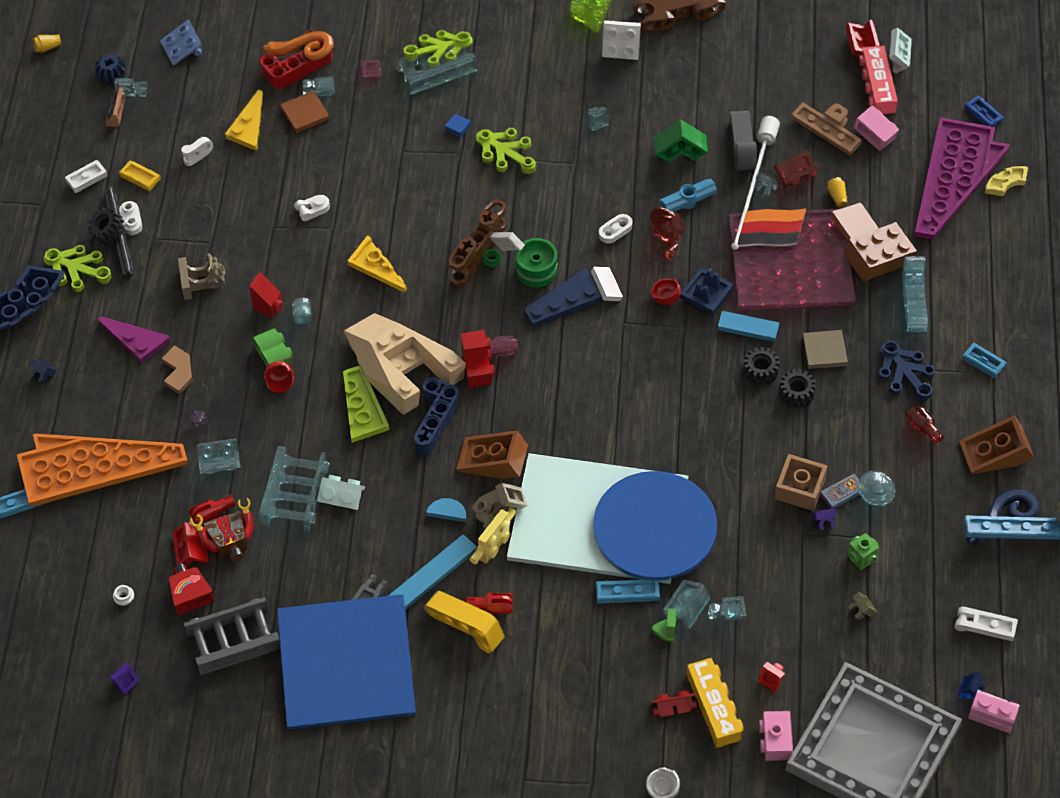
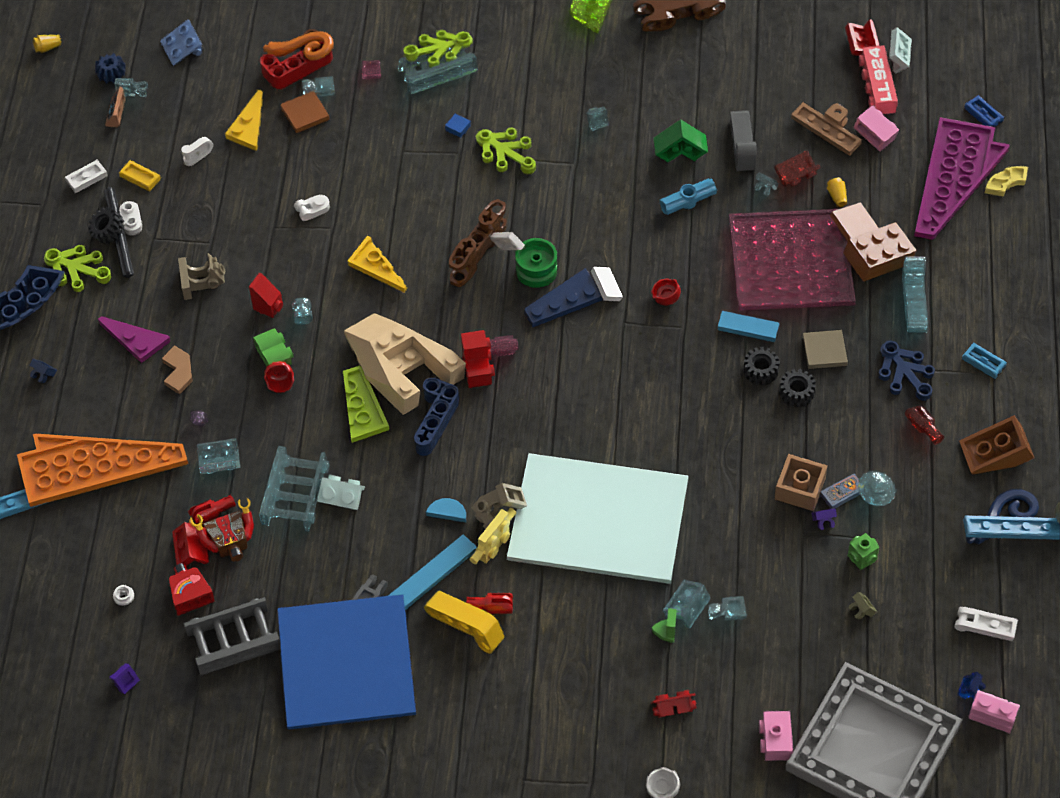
(492, 254): green plate -> none
(493, 455): dark orange slope -> none
(614, 228): white plate -> none
(621, 40): white plate -> none
(627, 591): dark azure tile -> none
(655, 525): blue tile -> none
(668, 228): clear red piece -> none
(706, 291): dark blue plate -> none
(714, 702): yellow brick -> none
(767, 226): flag -> none
(771, 676): red tile -> none

